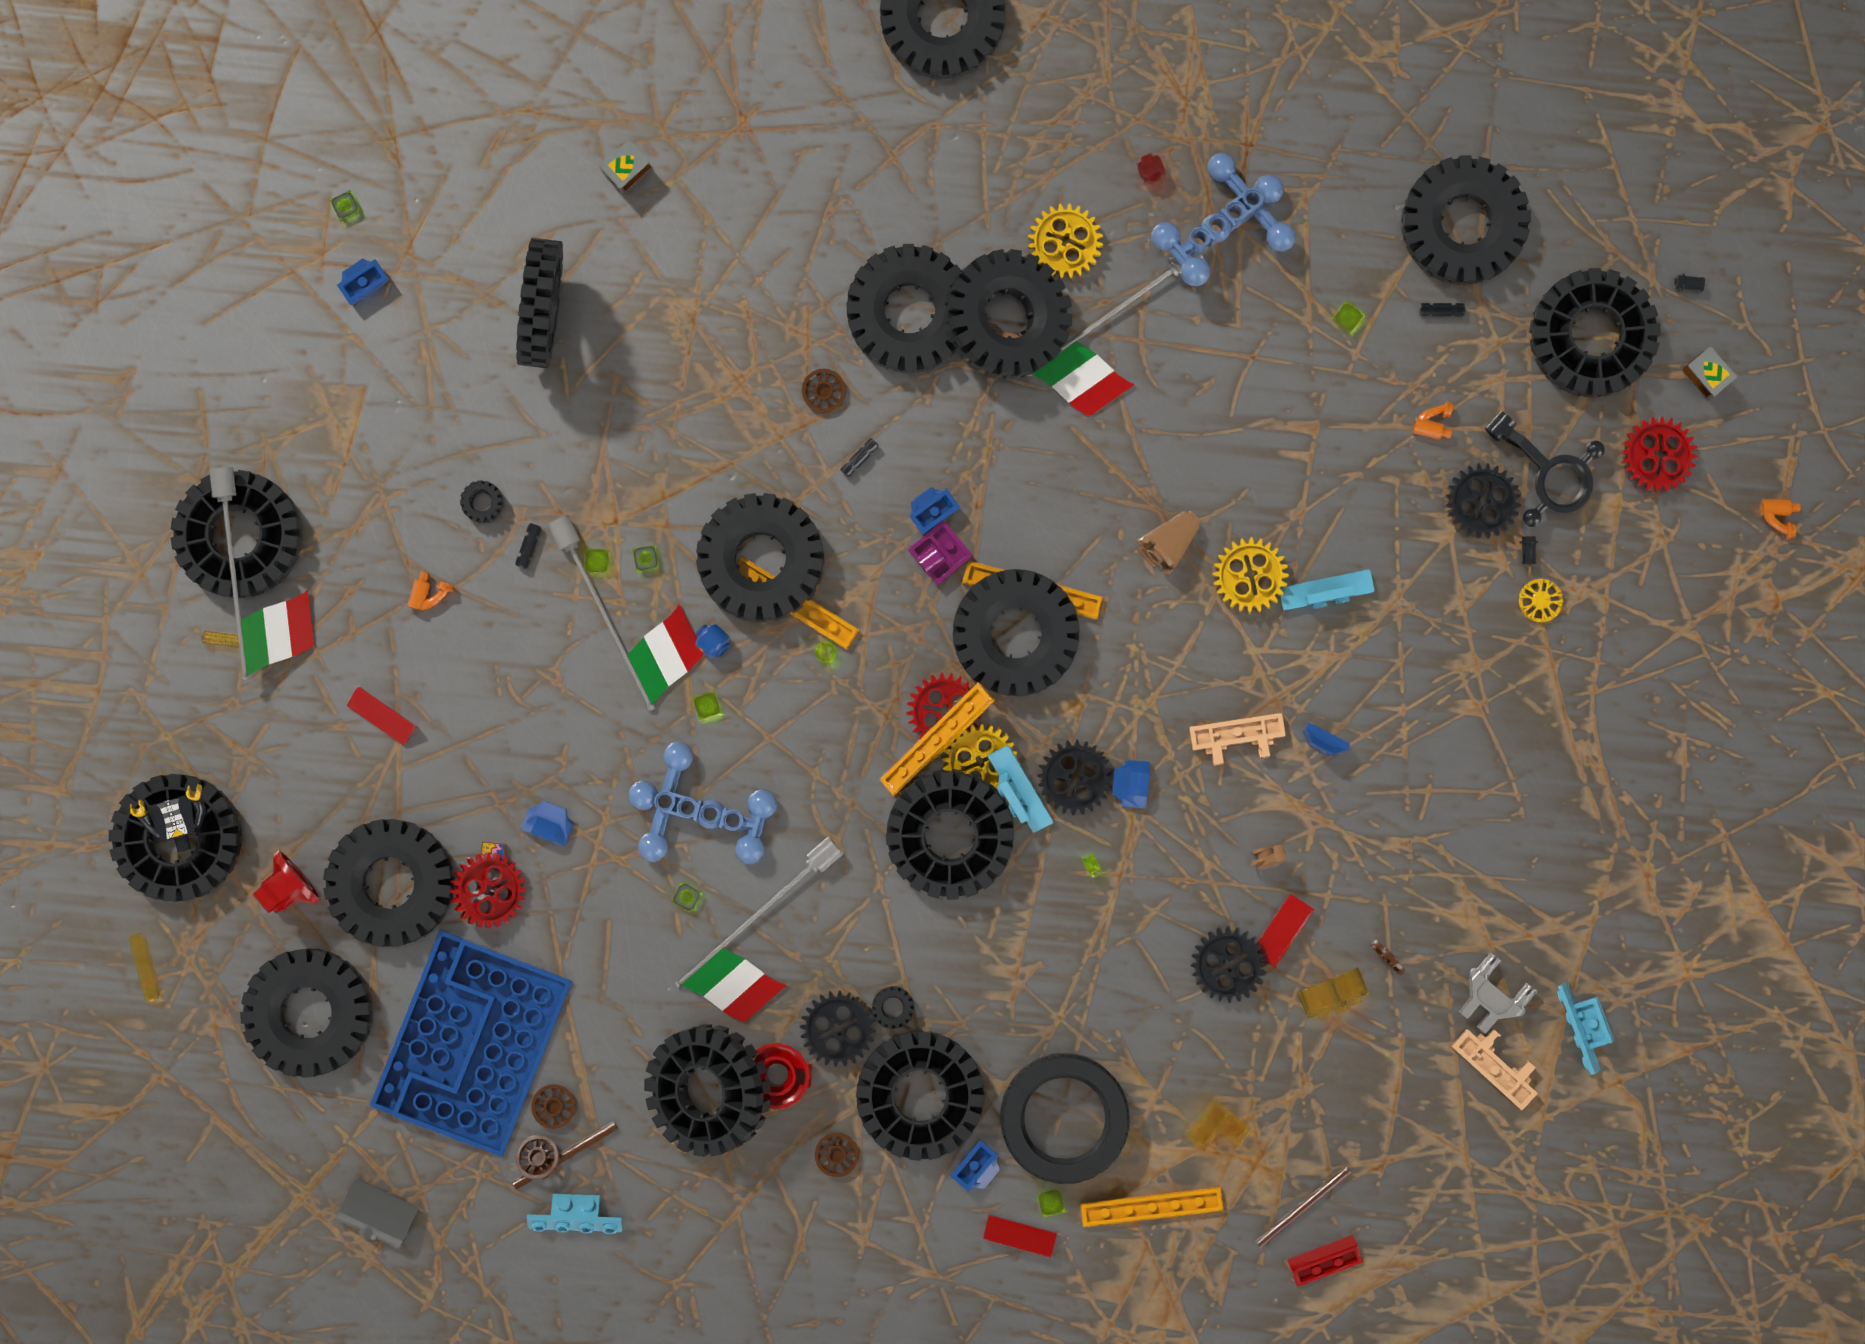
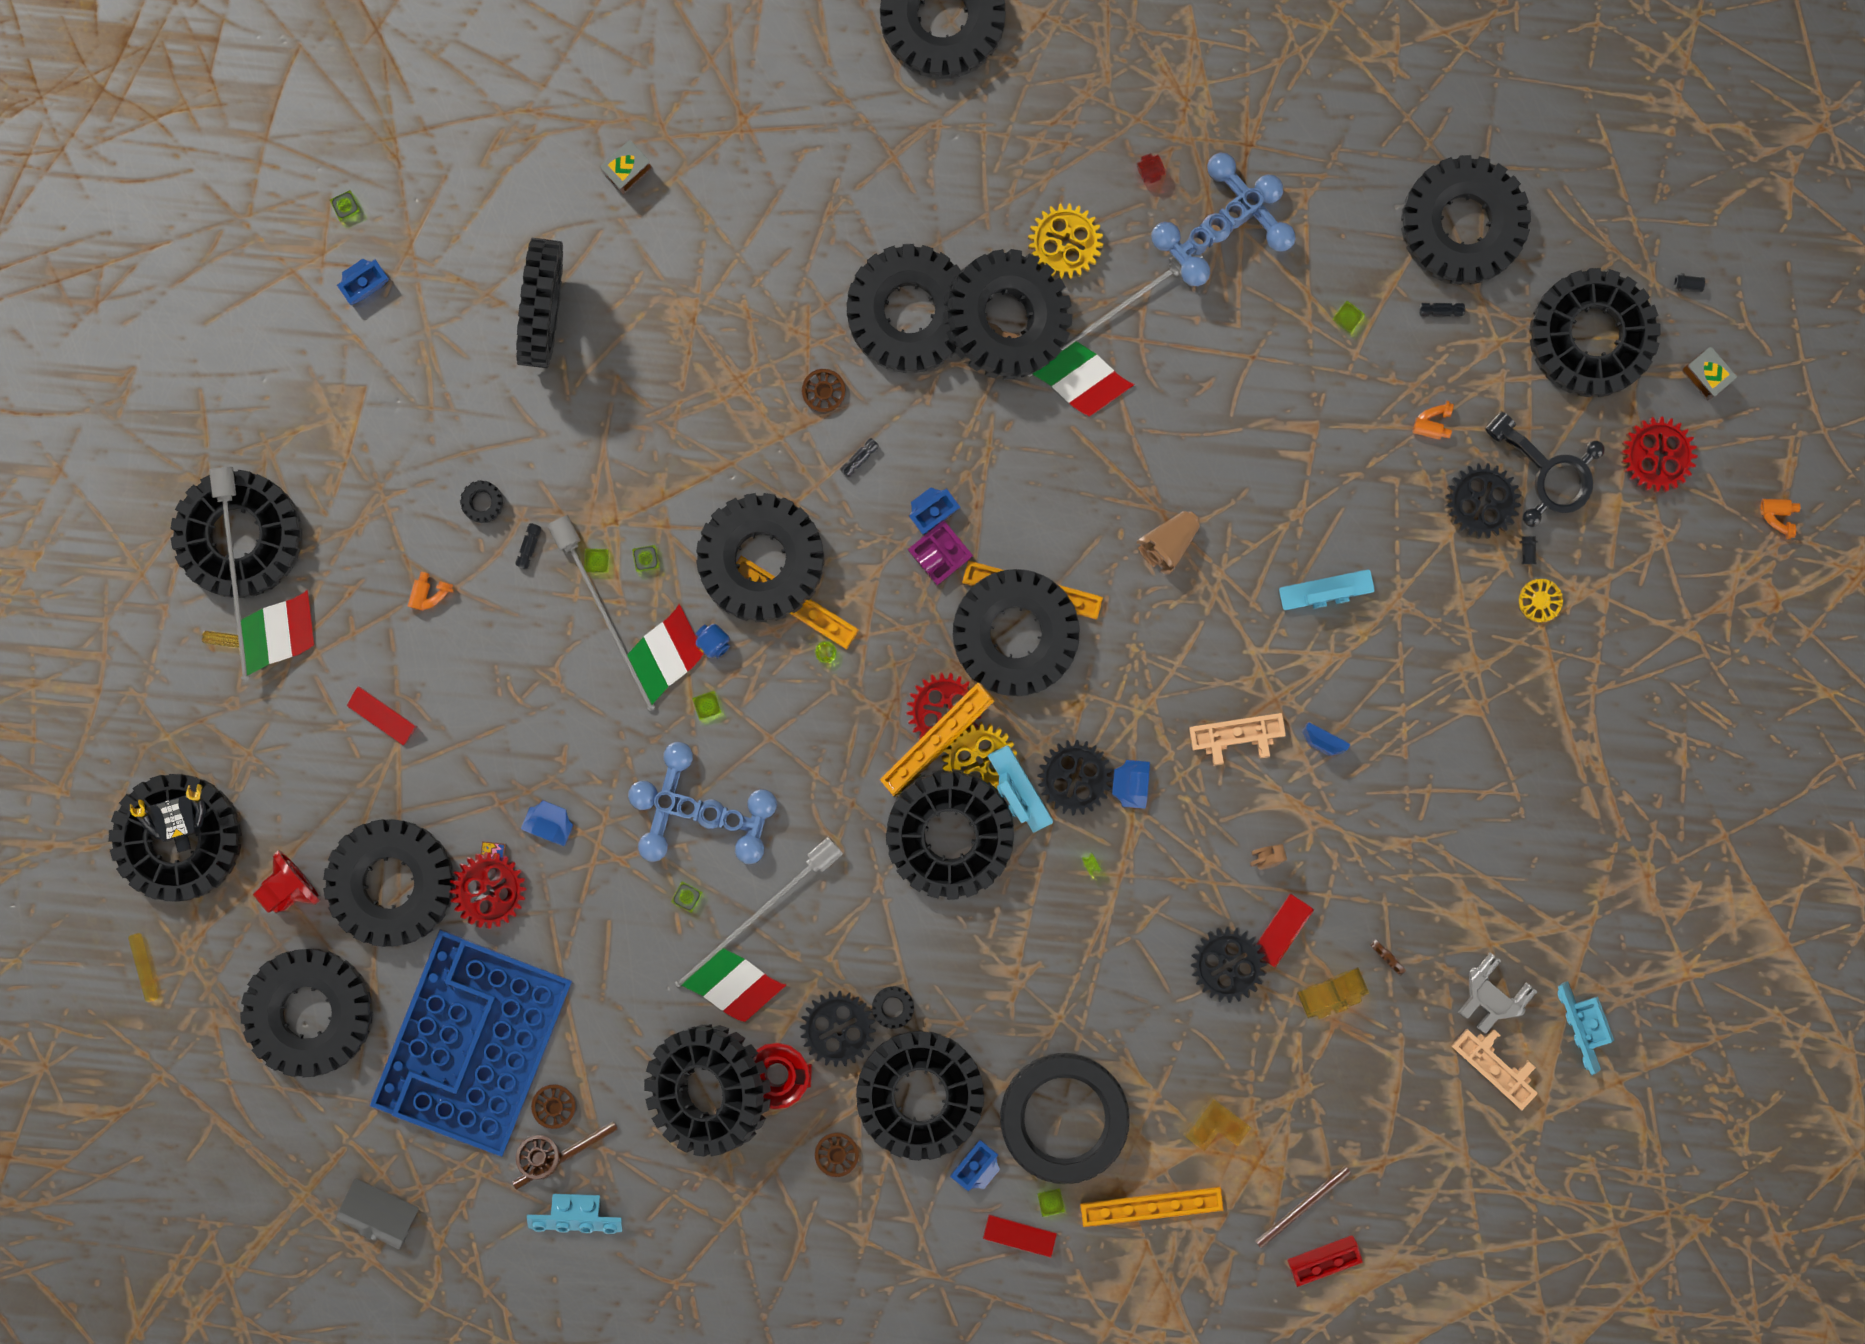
(1271, 570): yellow gear -> none

